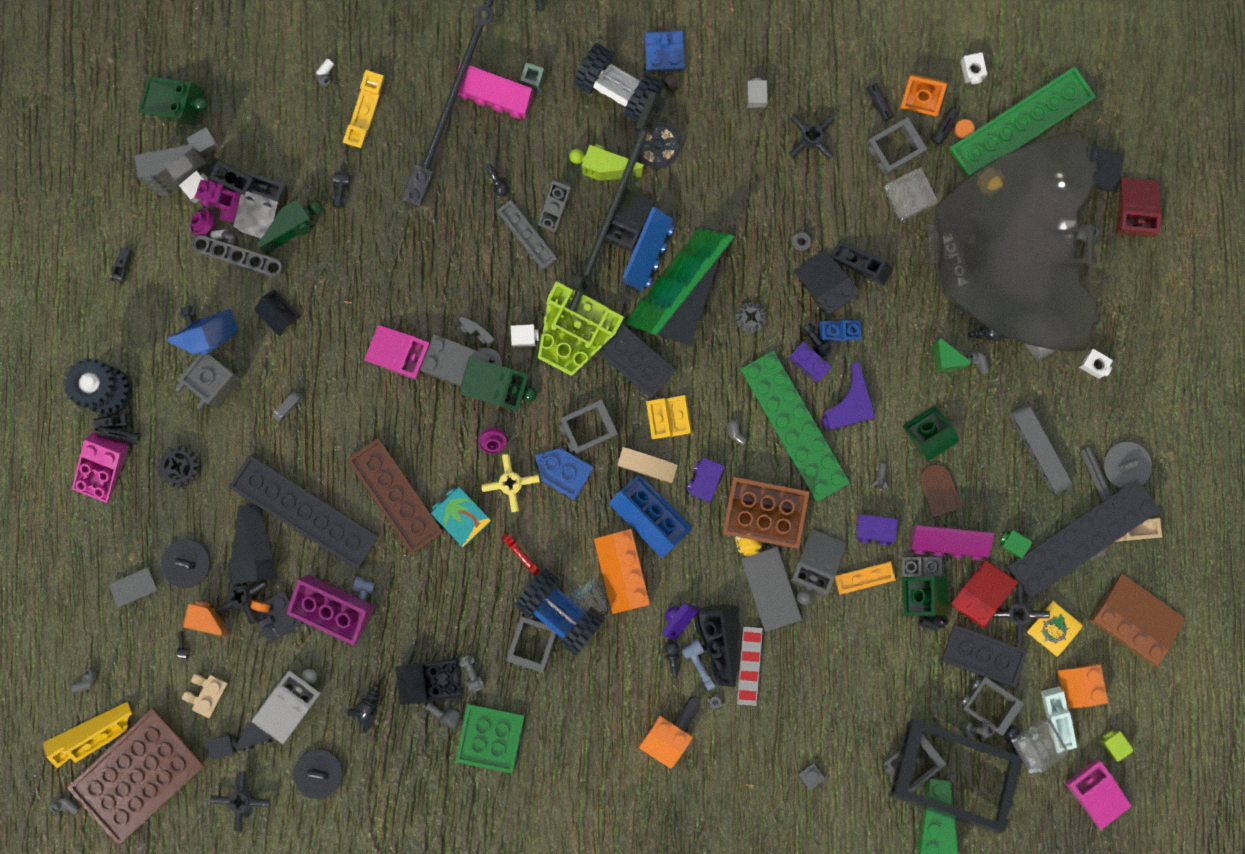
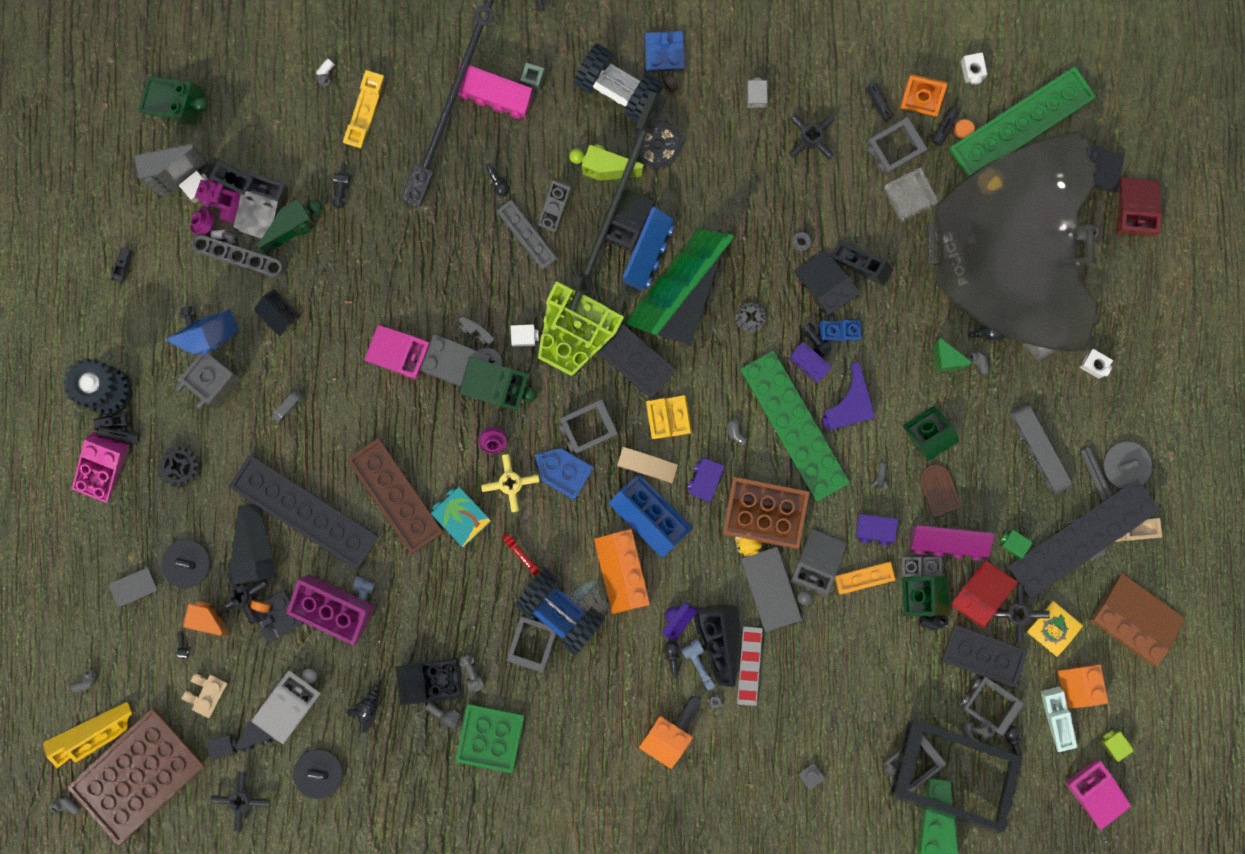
(203, 141): light grey brick -> none
(1040, 746): clear brick -> none

